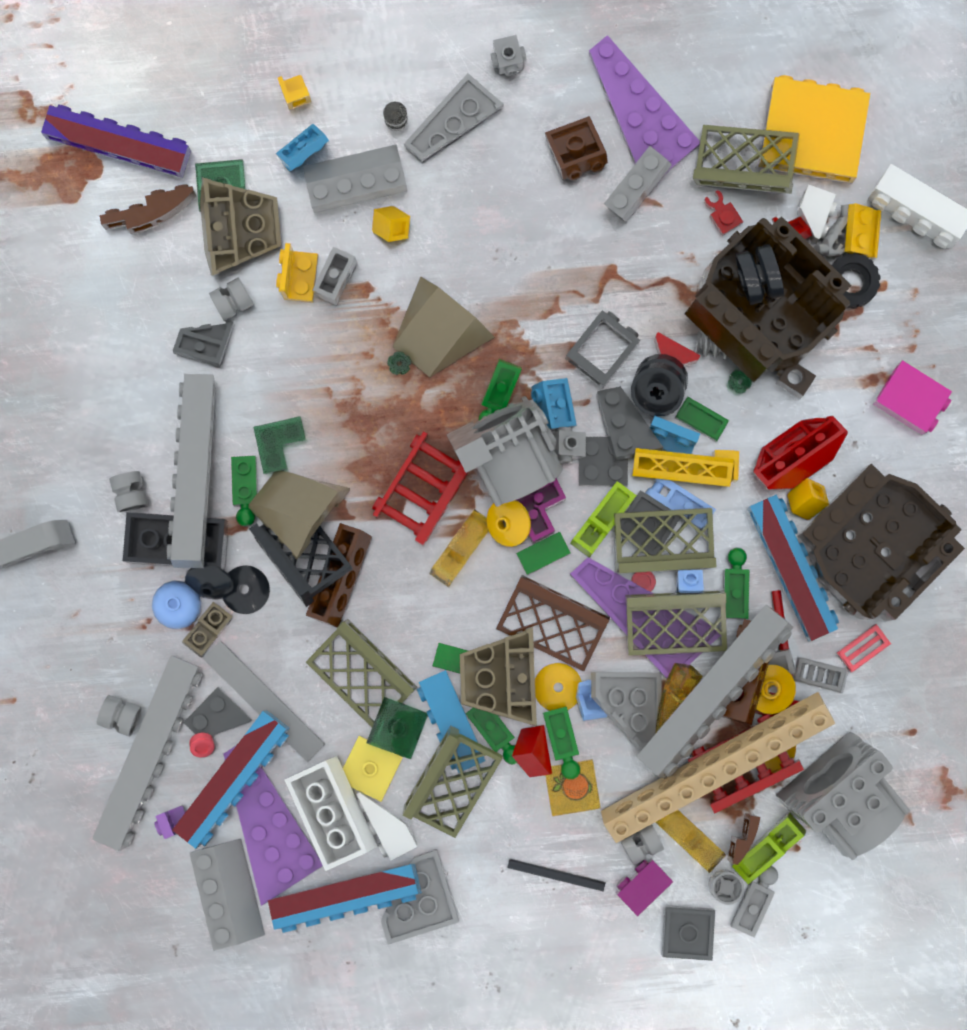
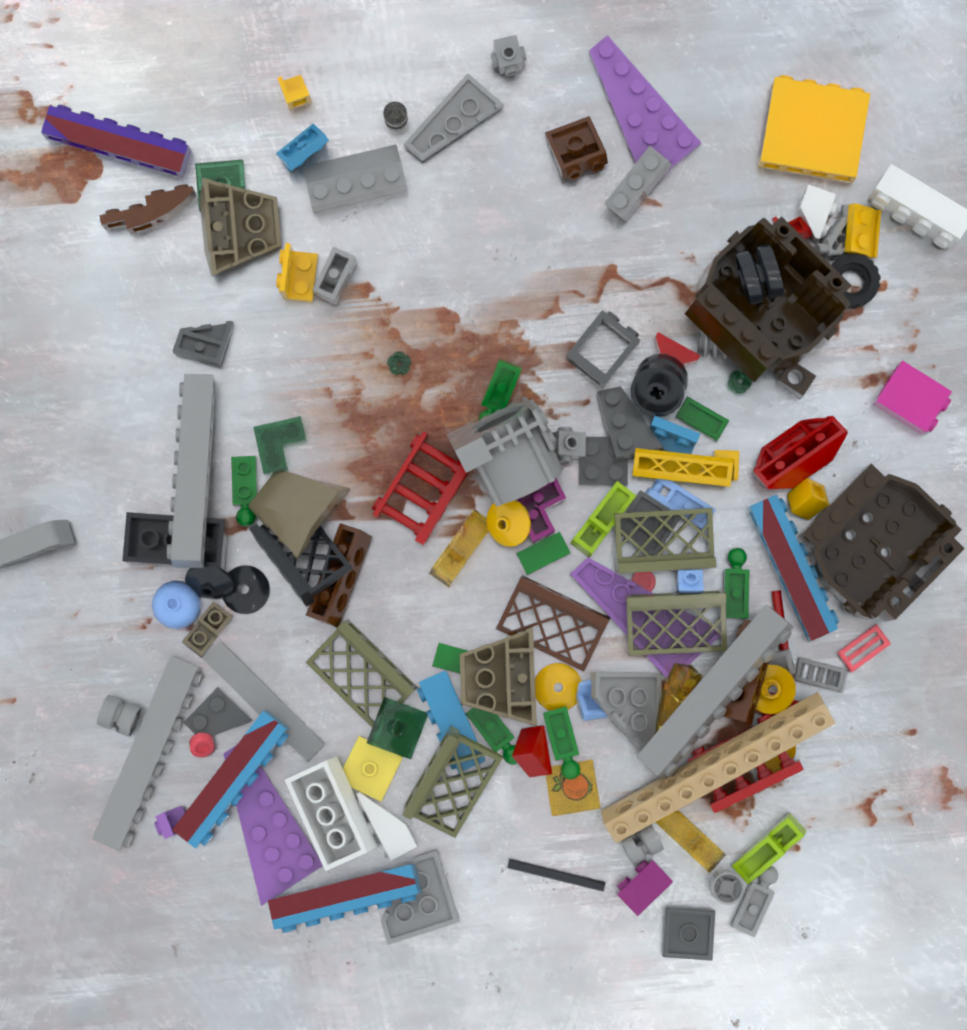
(128, 491): light grey wheel -> none
(227, 894): light grey slope -> none
(231, 299): light grey wheel -> none
(391, 223): yellow panel -> none
(438, 330): dark tan wedge -> none
(555, 402): dark azure bracket -> none
(724, 216): red plate -> none
(740, 845): reddish brown slope -> none
(746, 179): olive fence -> none
(847, 797): light grey hose -> none

